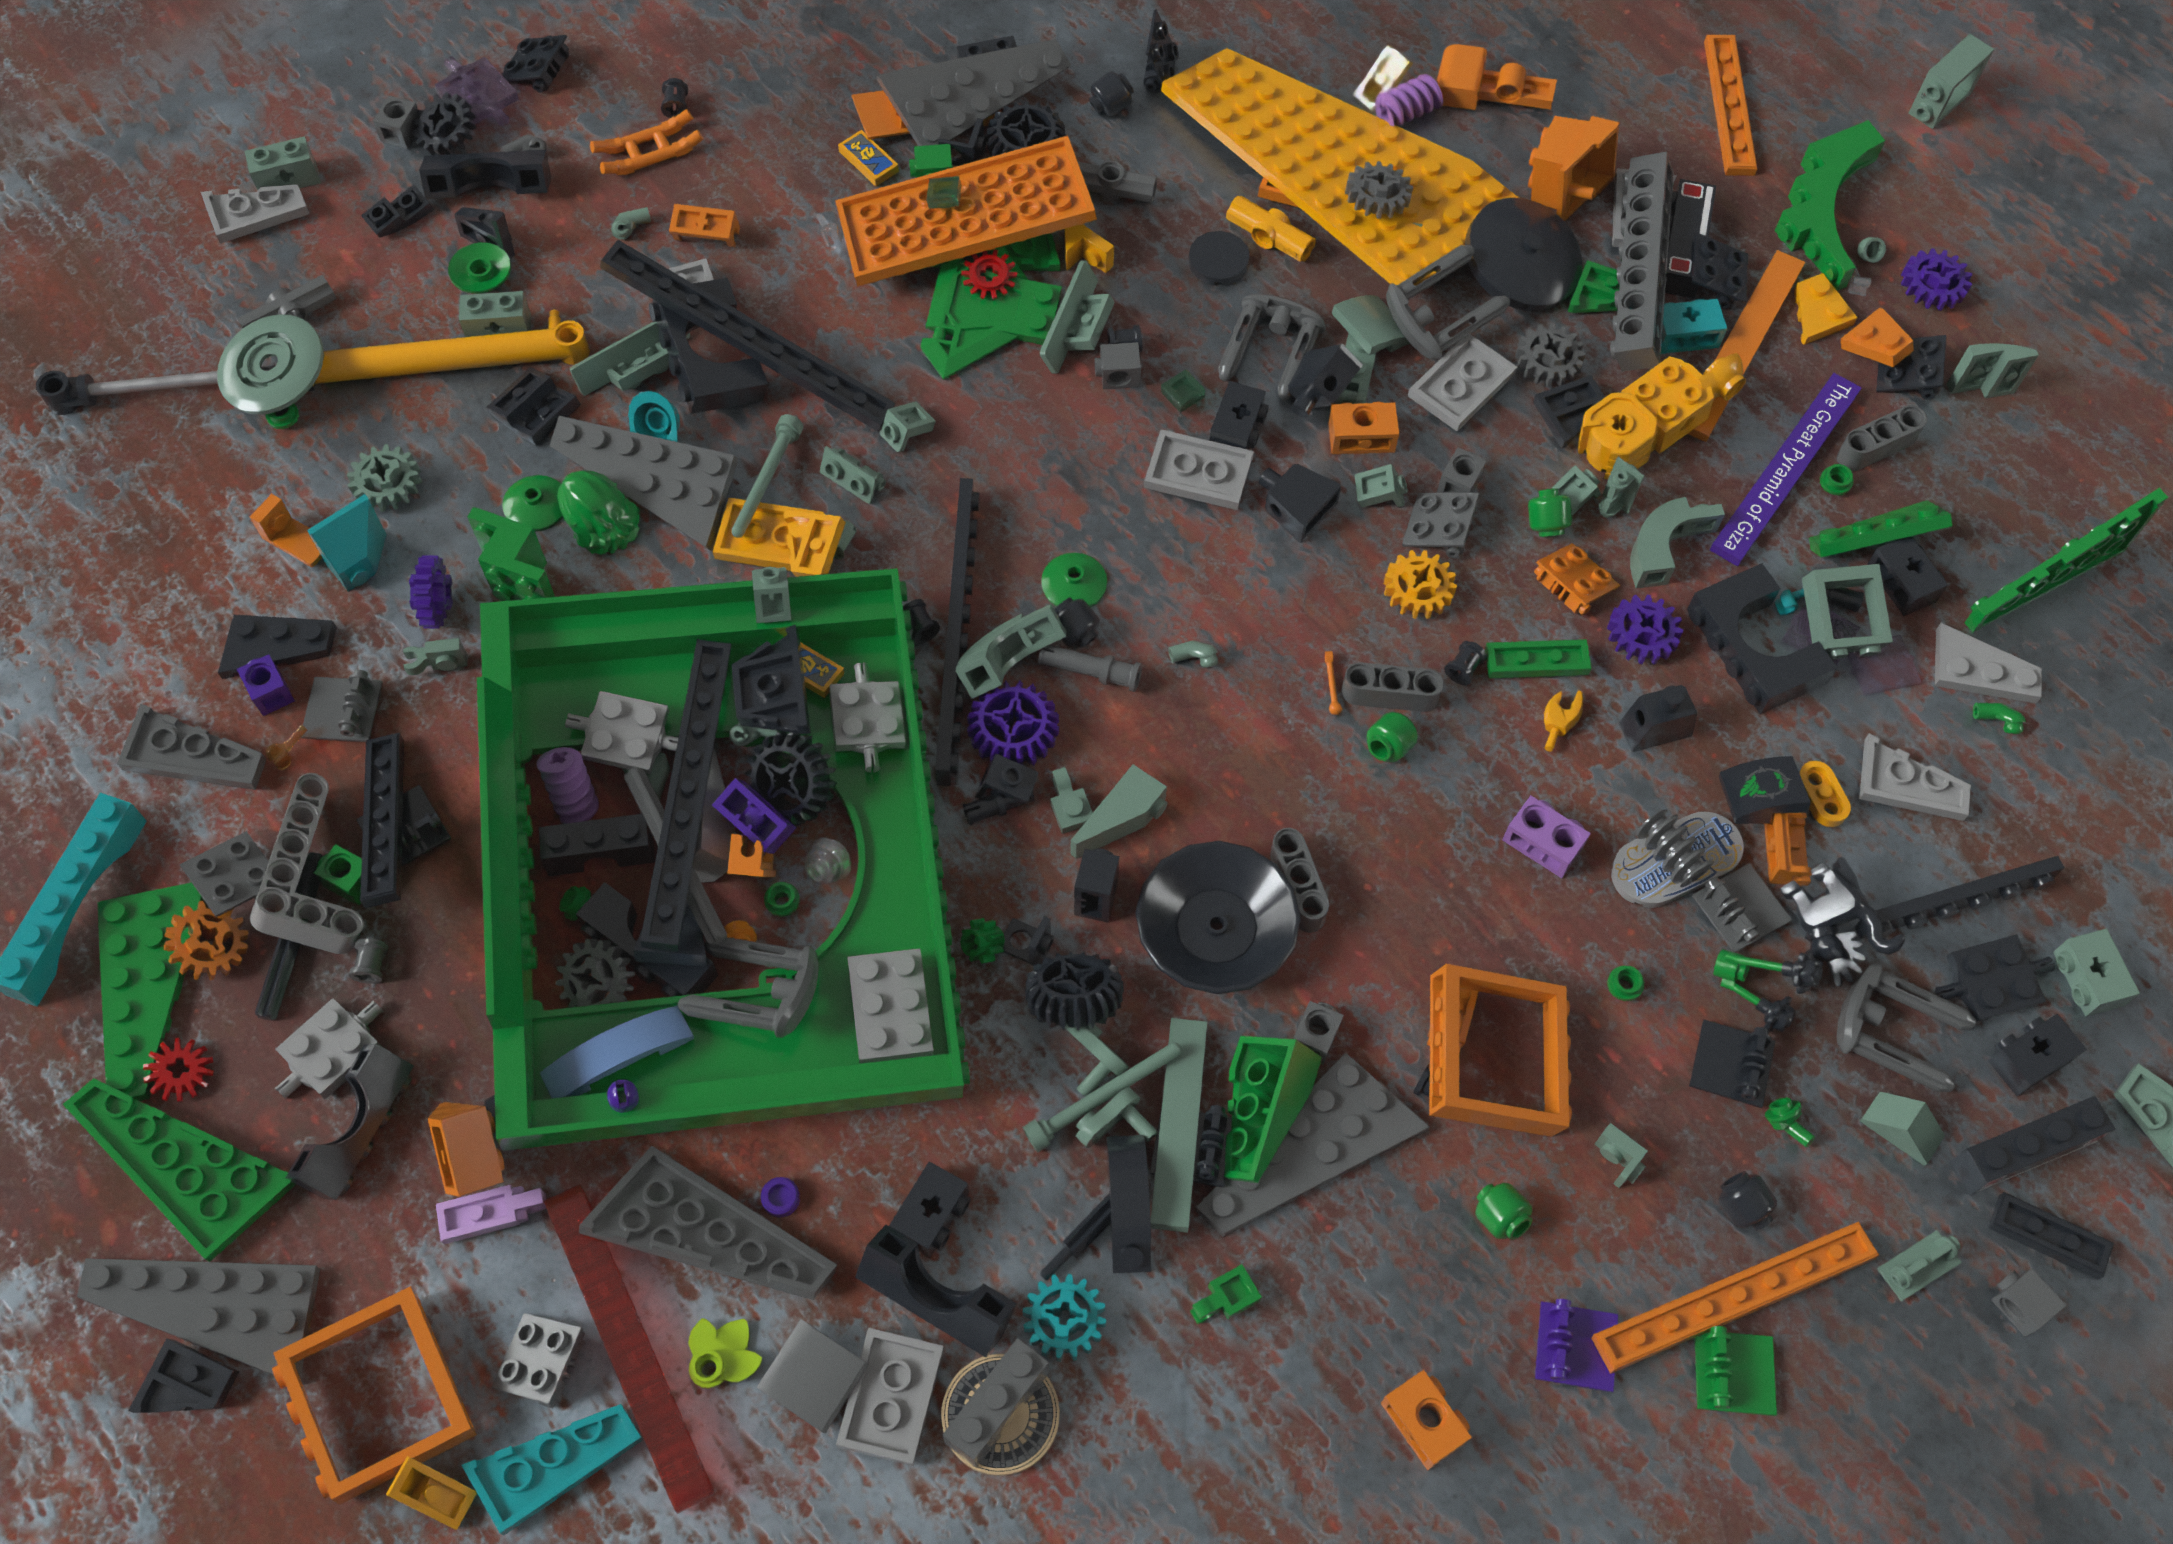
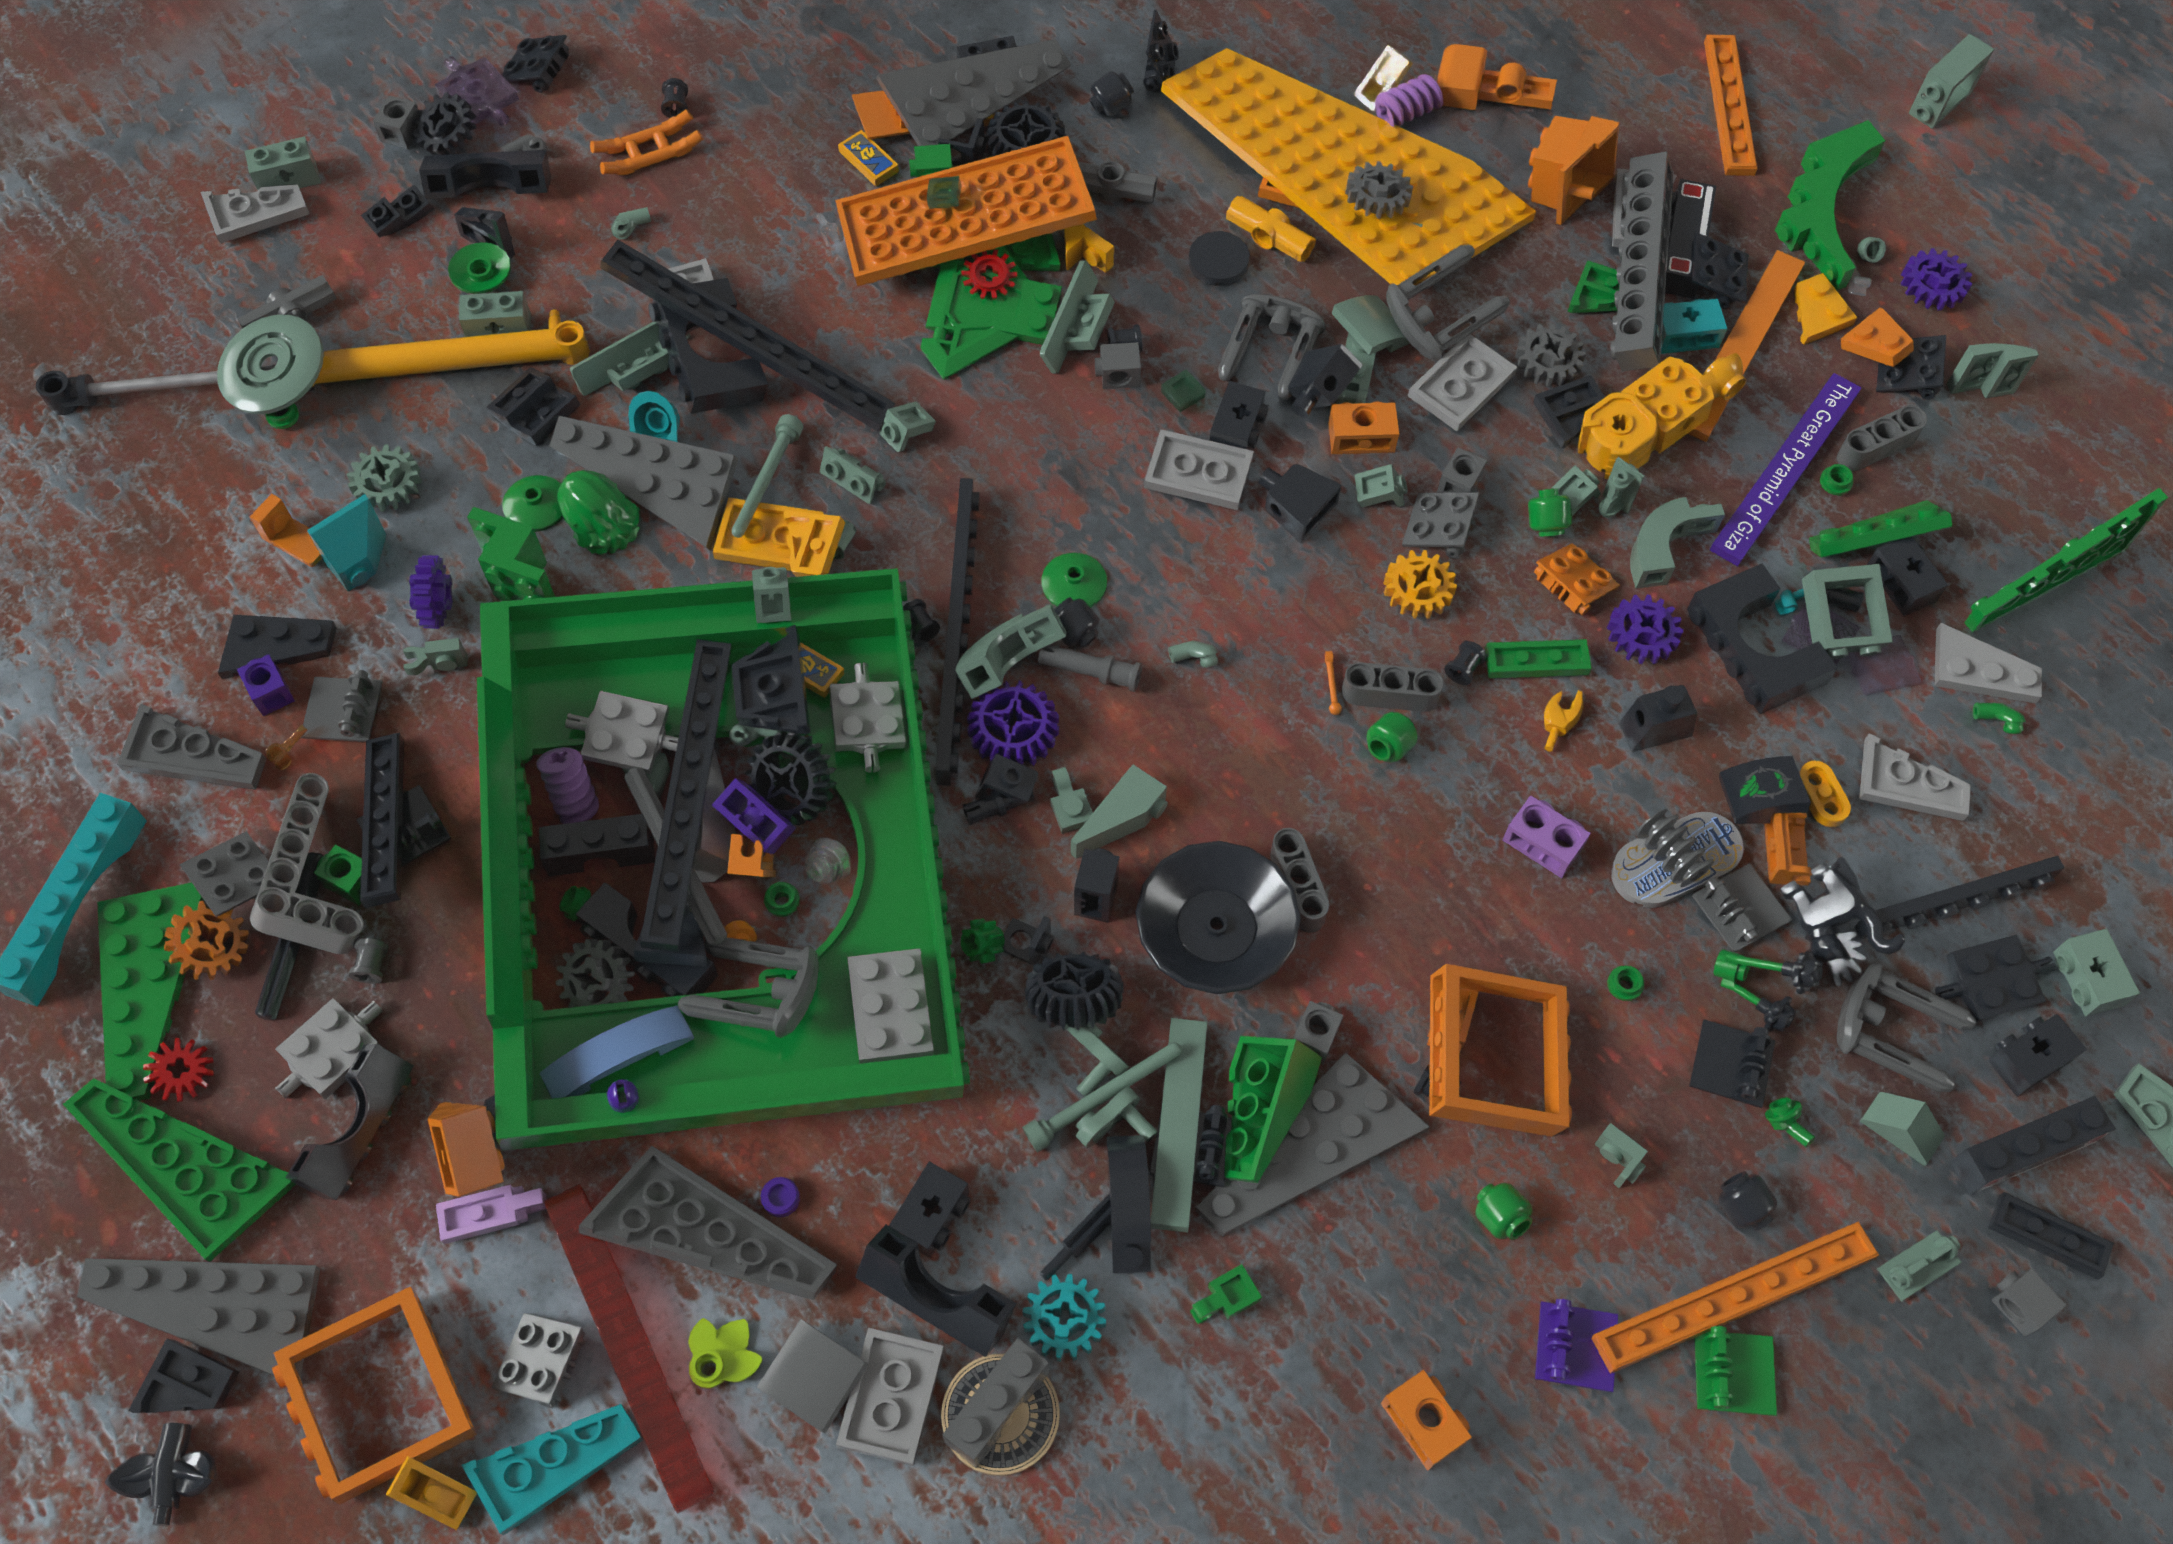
(165, 1473): none -> black plant
(704, 223): orange hinge -> none
(1524, 254): black dish -> none

